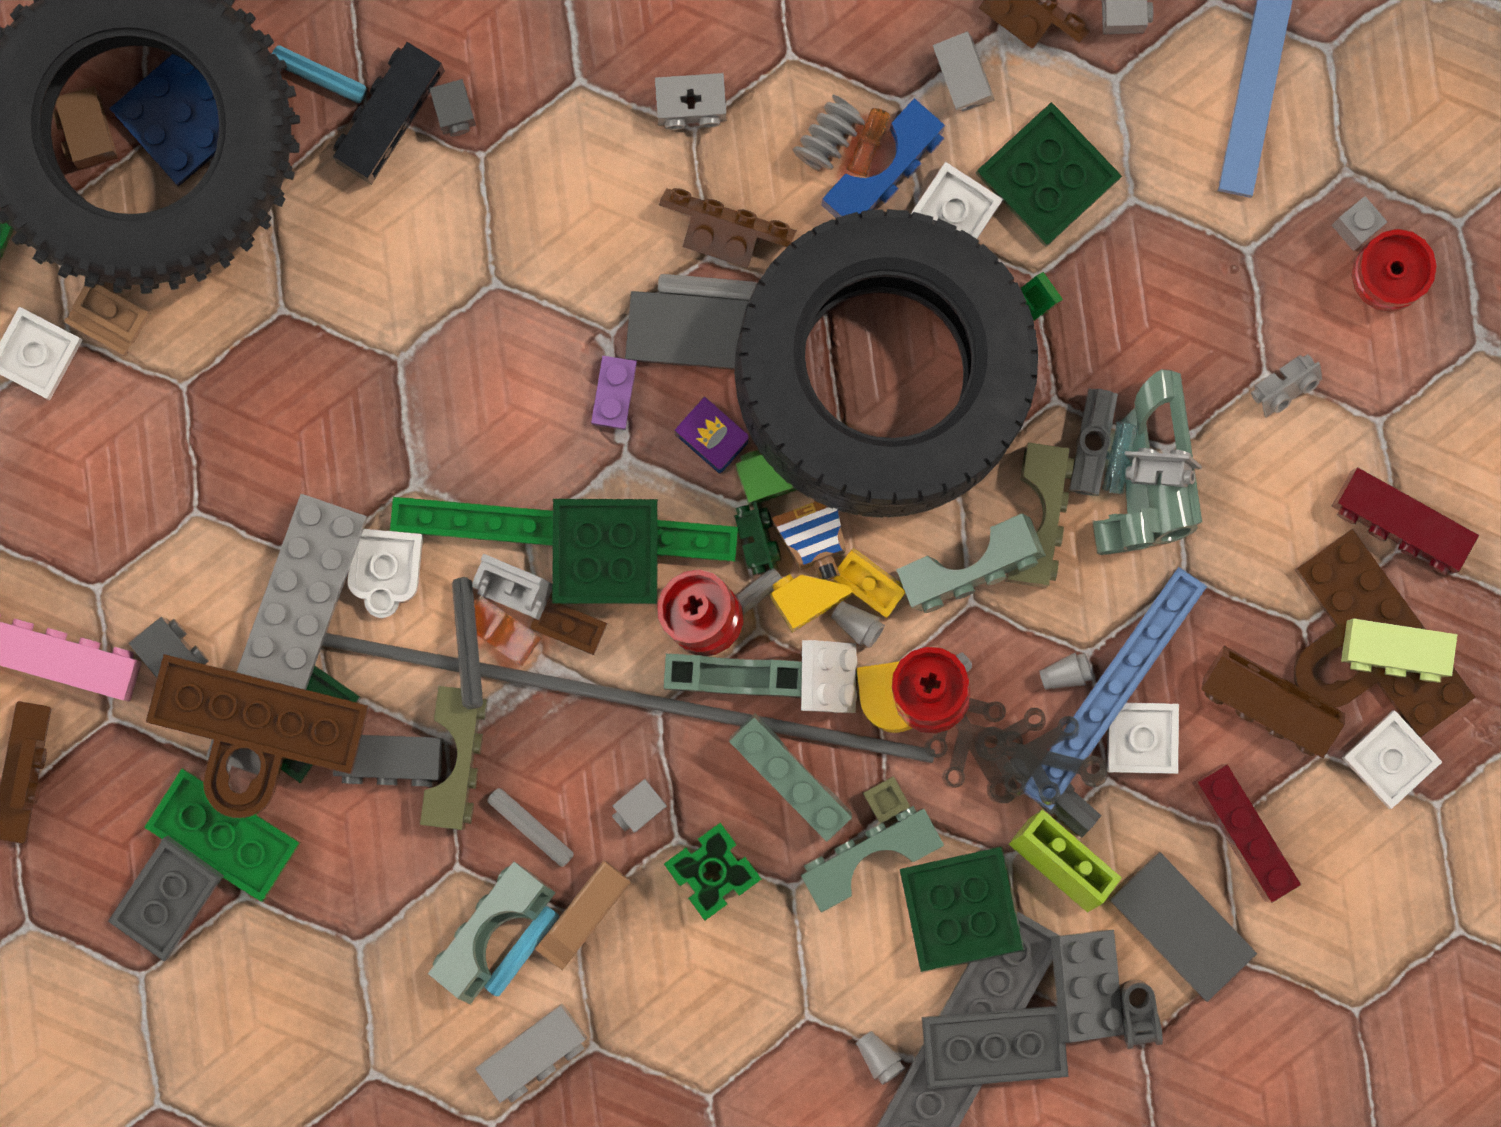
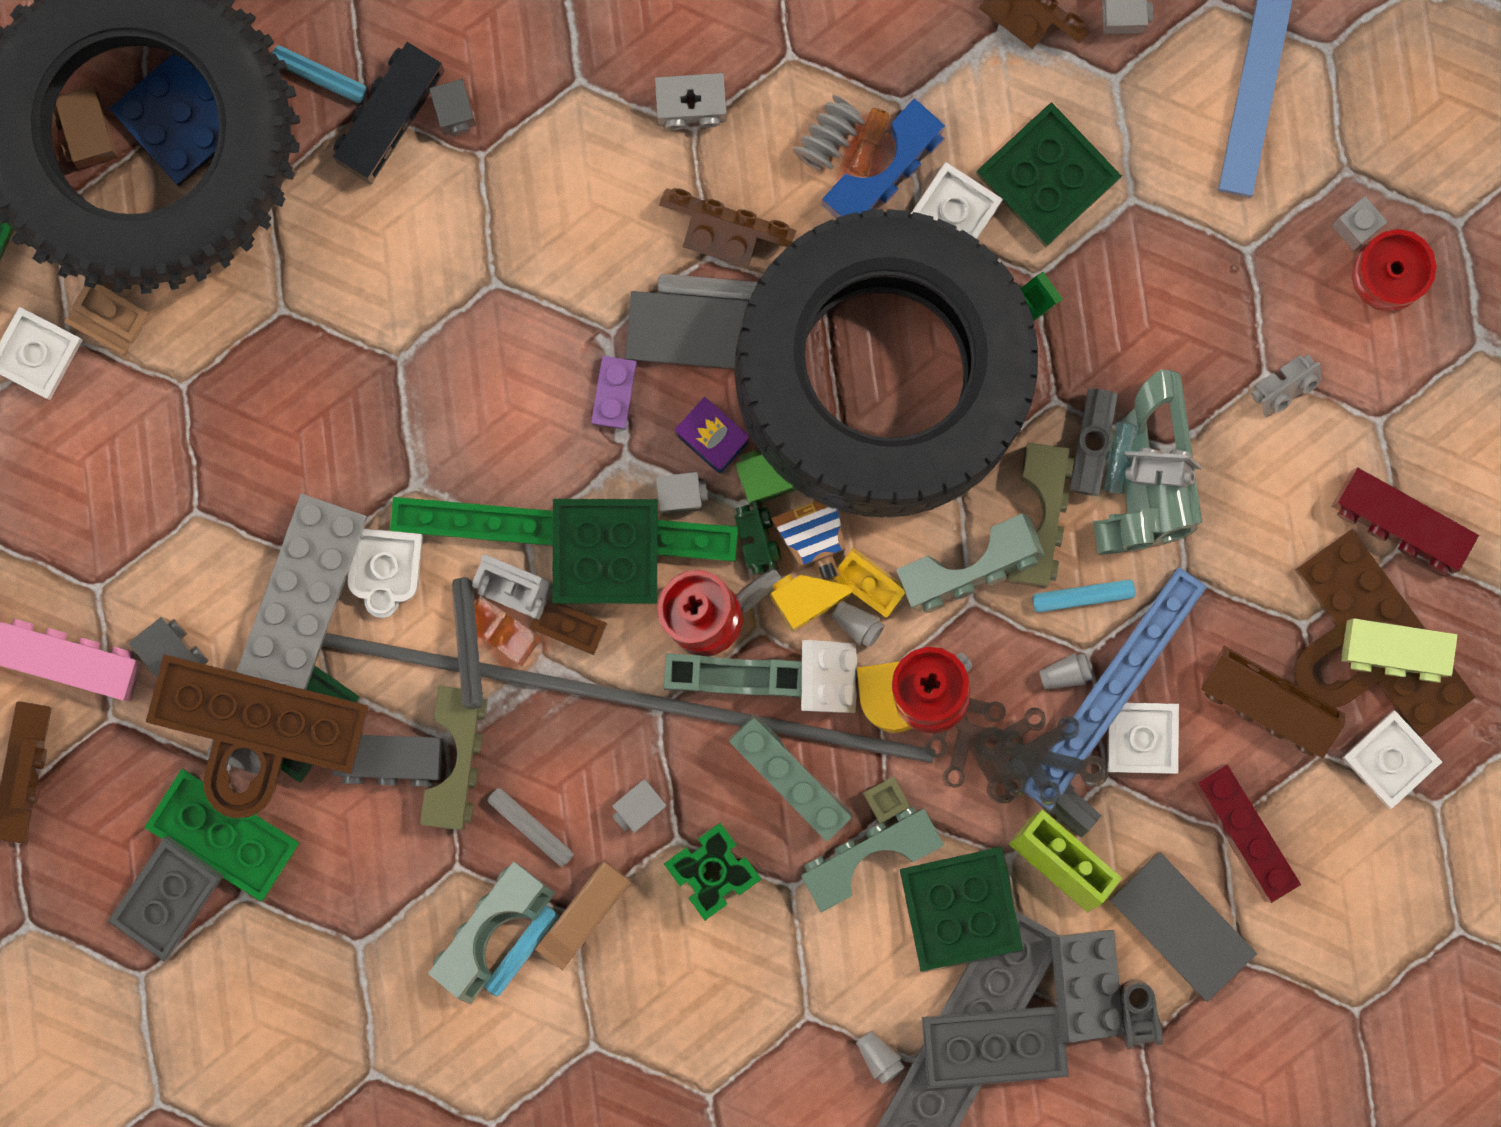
(532, 1054): light grey brick -> none
(680, 492): none -> light grey brick
(963, 72): light grey hinge -> none
(1083, 595): none -> medium azure axle

